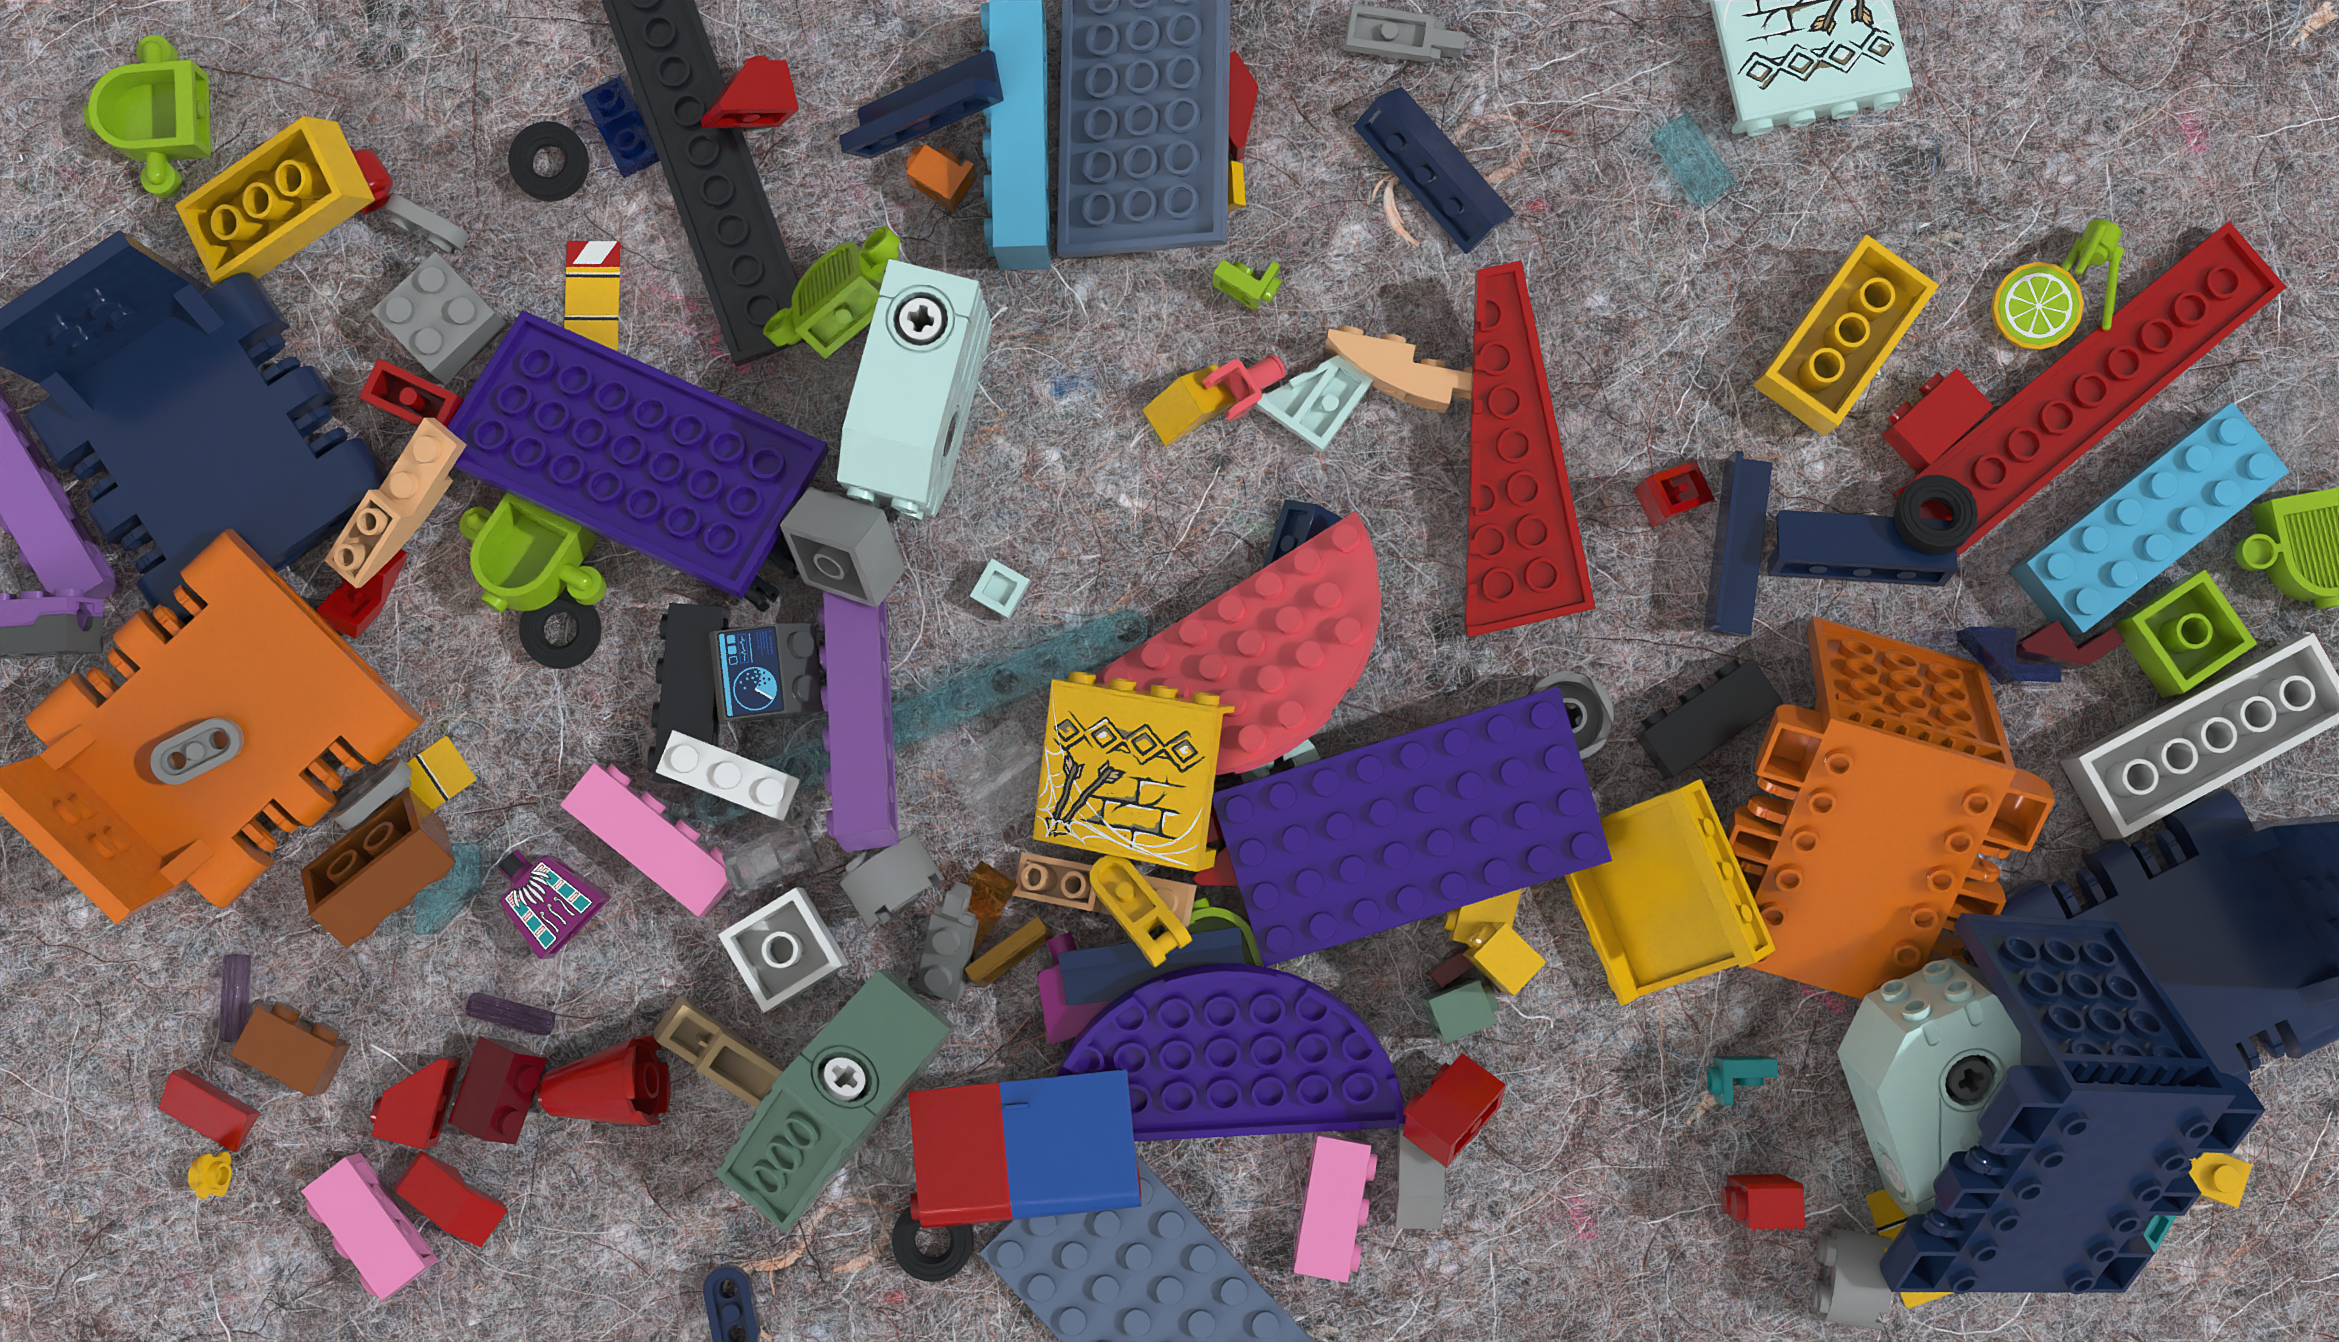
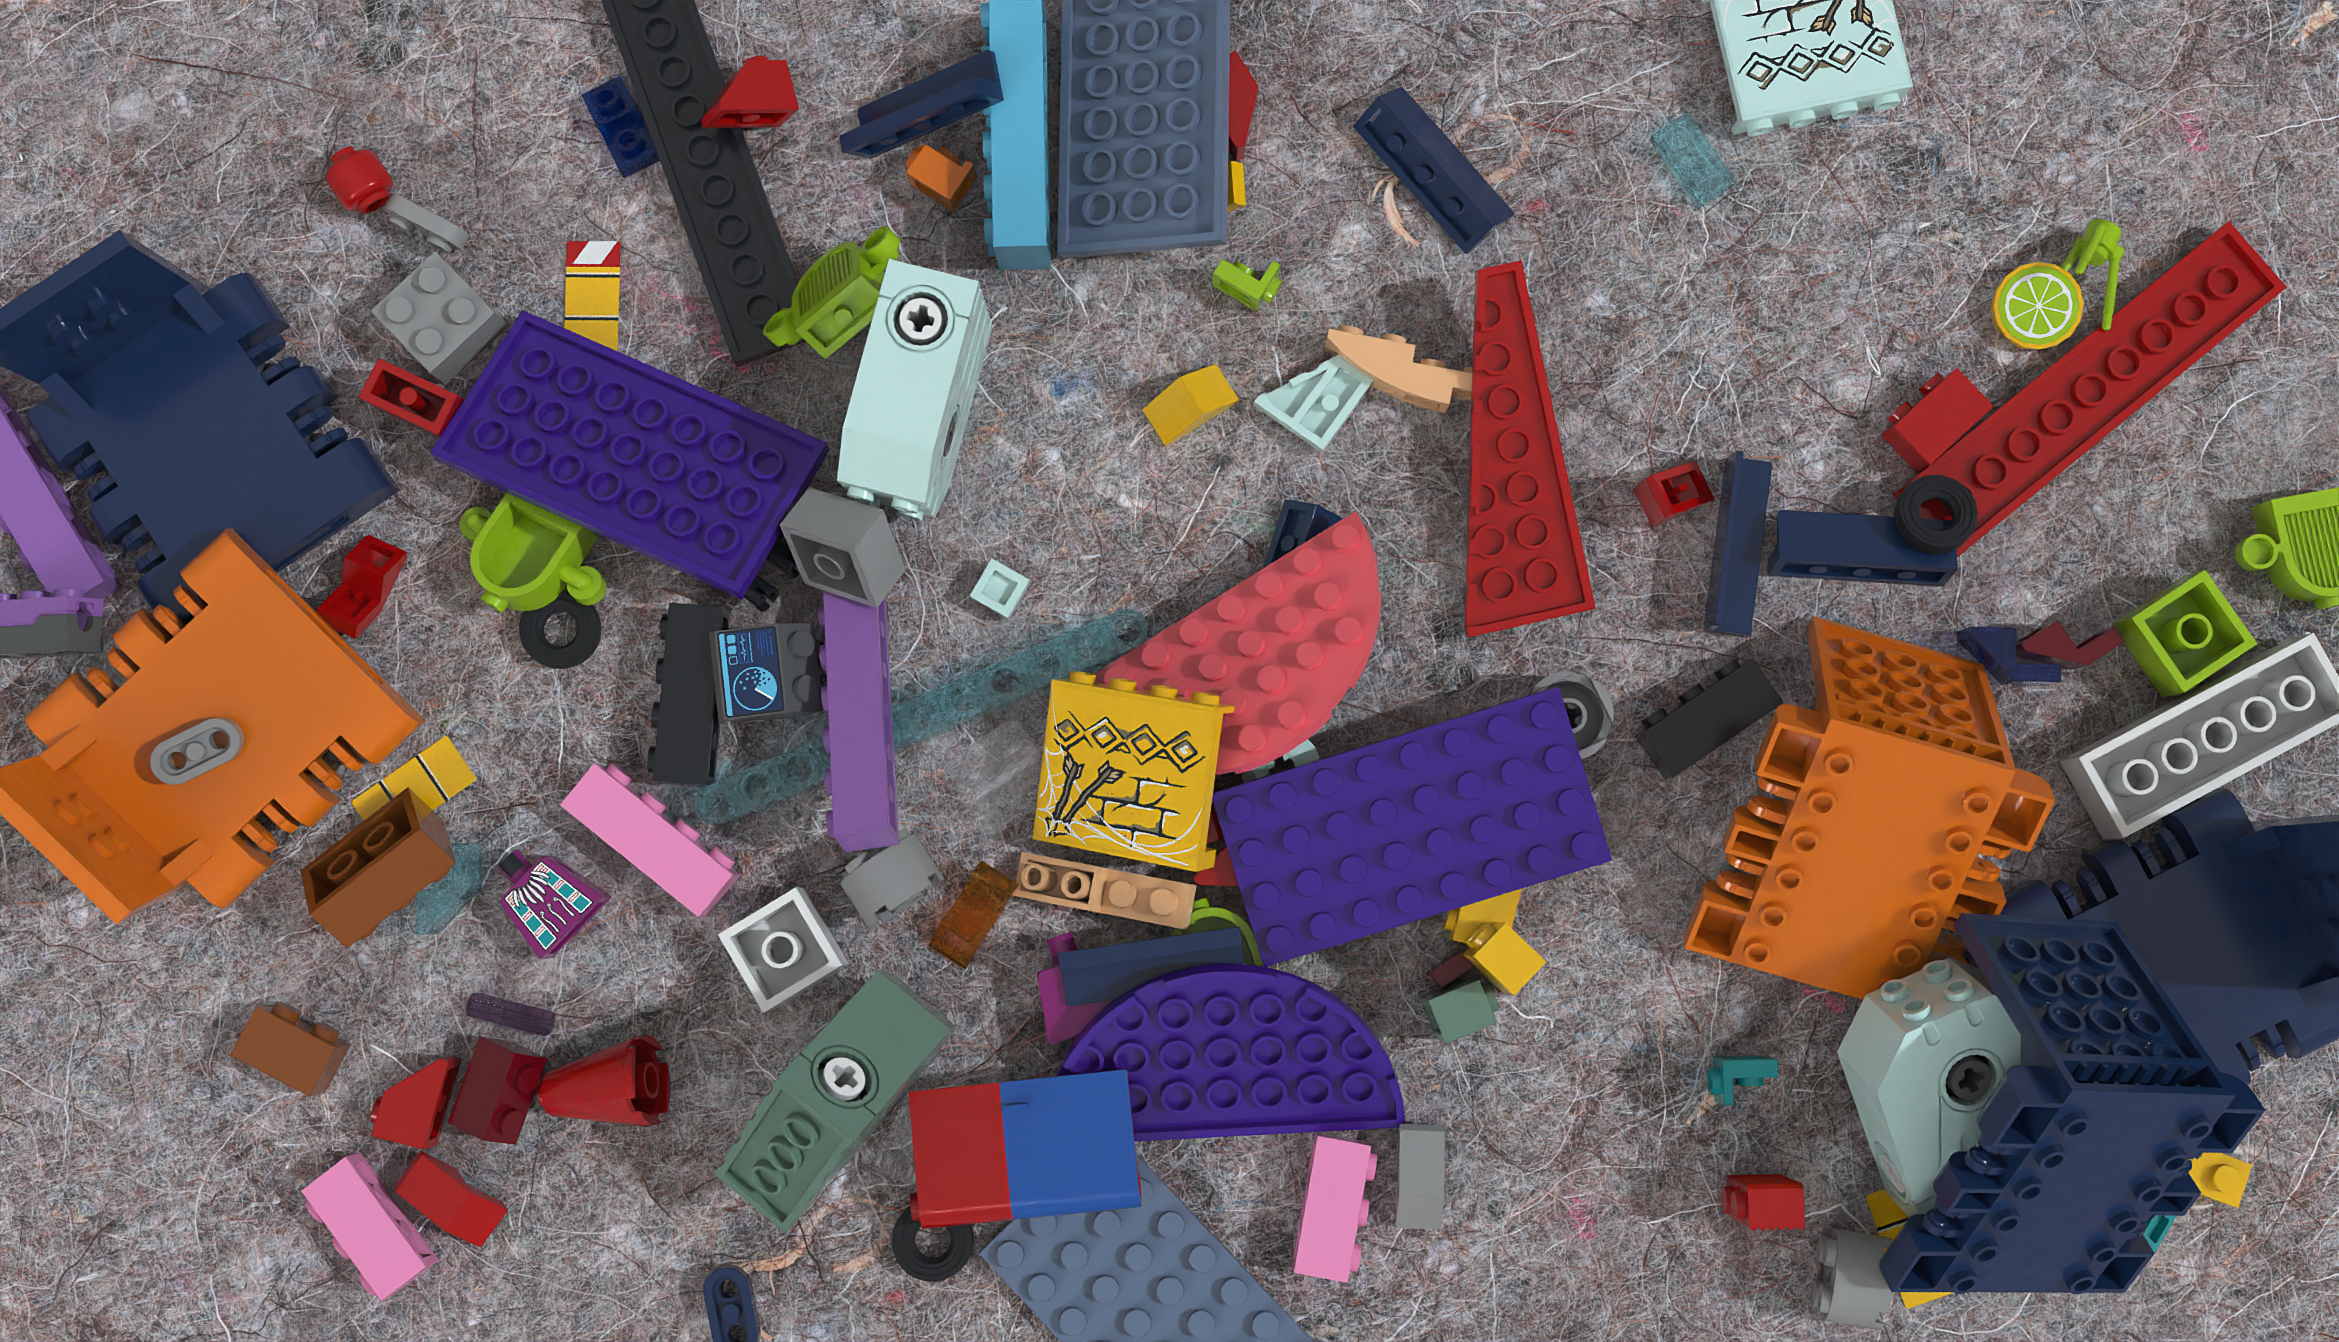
(154, 113): lime piece -> none
(207, 1109): red slope -> none
(210, 1174): yellow plate -> none
(234, 996): clear purple axle -> none
(275, 200): yellow brick -> none
(372, 792): light grey plate -> none
(399, 507): light nougat slope -> none
(541, 135): black tyre -> none
(717, 1051): tan slope -> none
(728, 775): white plate -> none
(771, 860): clear slope -> none
(948, 945): light grey hinge -> none
(1009, 952): pearl gold tile -> none
(1137, 907): yellow plate -> none
(1246, 382): coral piece -> none
(1400, 35): light grey hinge -> none
(1452, 1109): red brick -> none
(1669, 897): yellow panel -> none
(1845, 335): yellow brick -> none
(2149, 520): medium azure brick -> none

